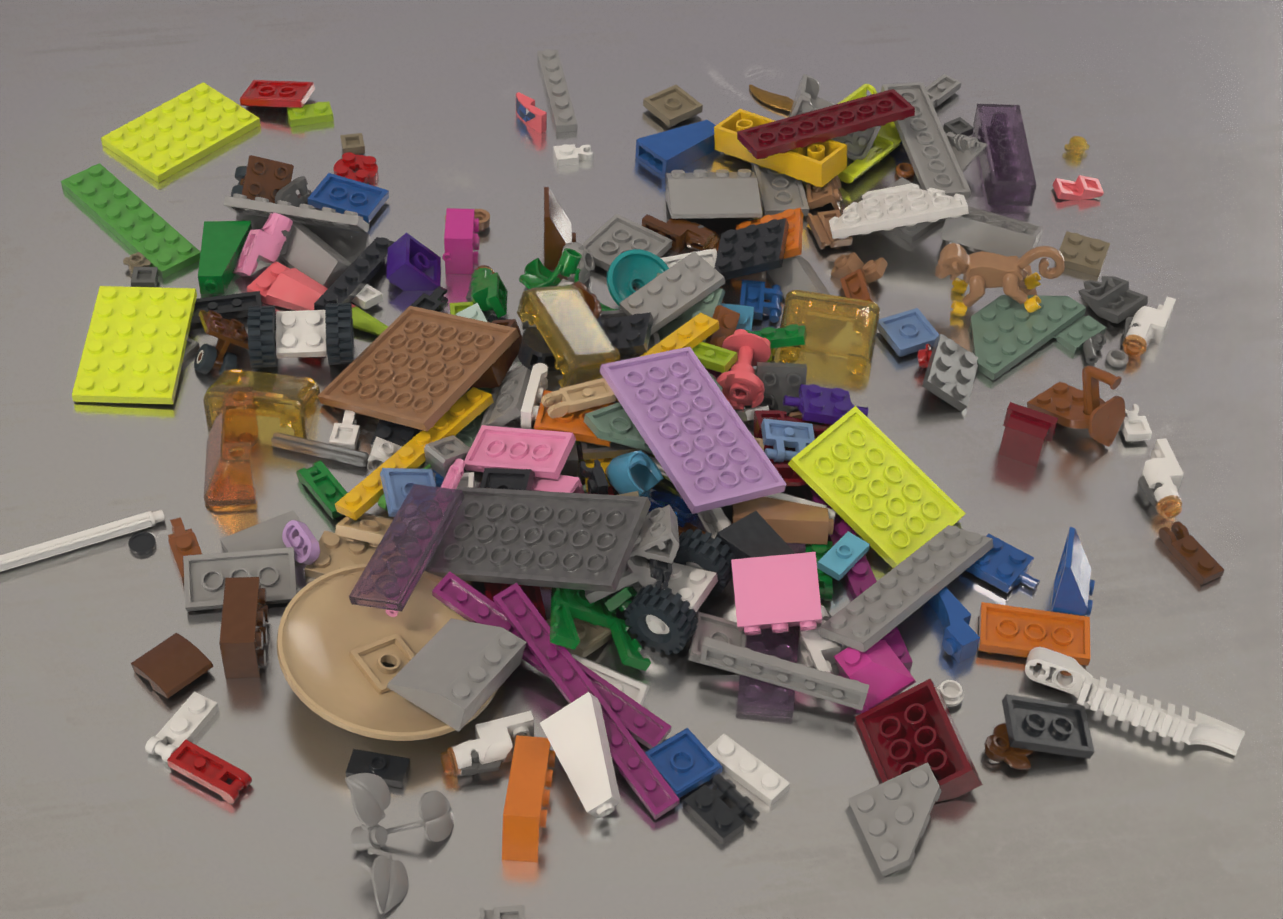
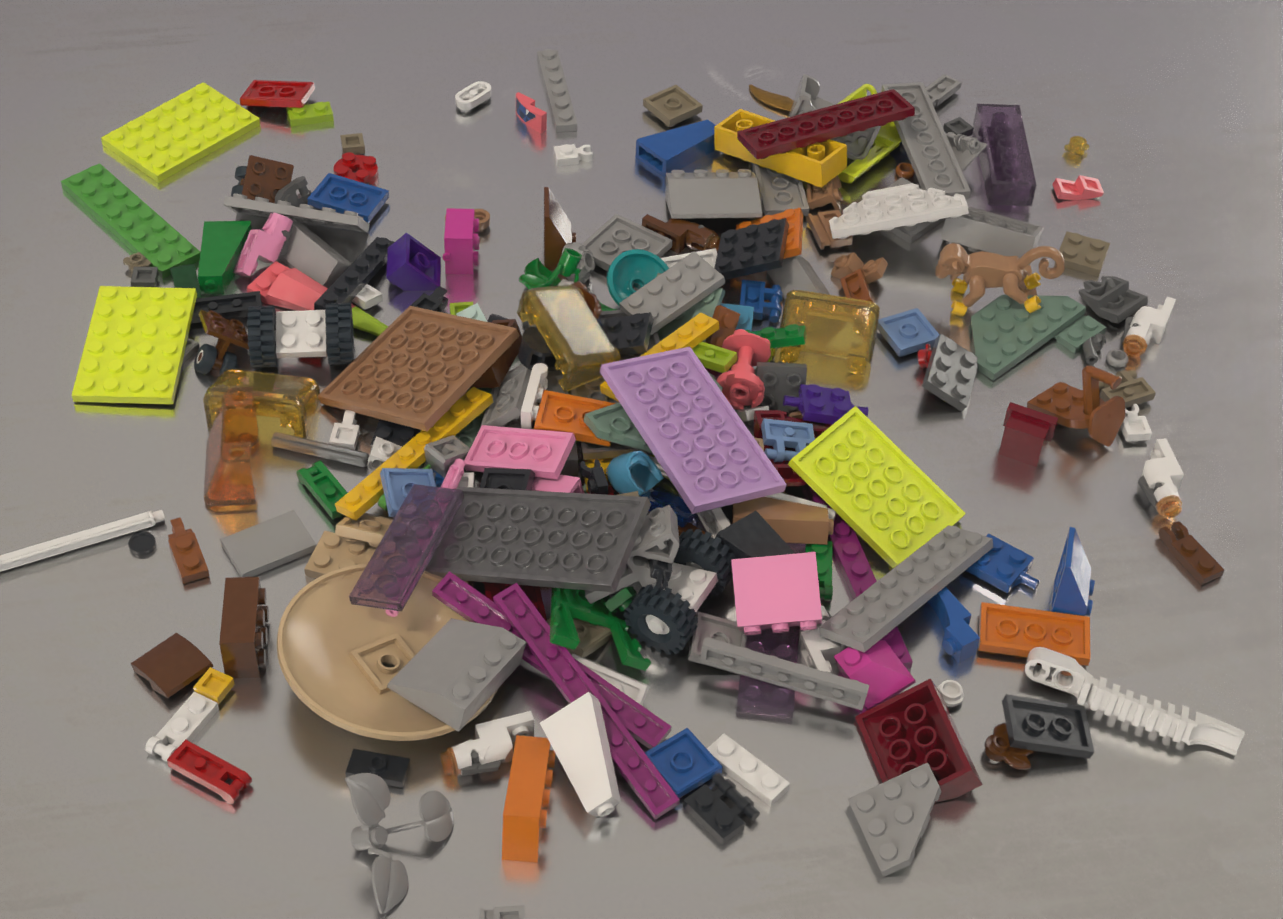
(185, 277): none -> dark green slope
(207, 573): light grey plate -> none
(214, 685): none -> yellow plate
(305, 545): lavender plate -> none
(473, 95): none -> white plate
(488, 290): green plate -> none
(578, 397): tan hinge -> none
(843, 556): medium azure plate -> none
(1130, 389): none -> dark tan plate

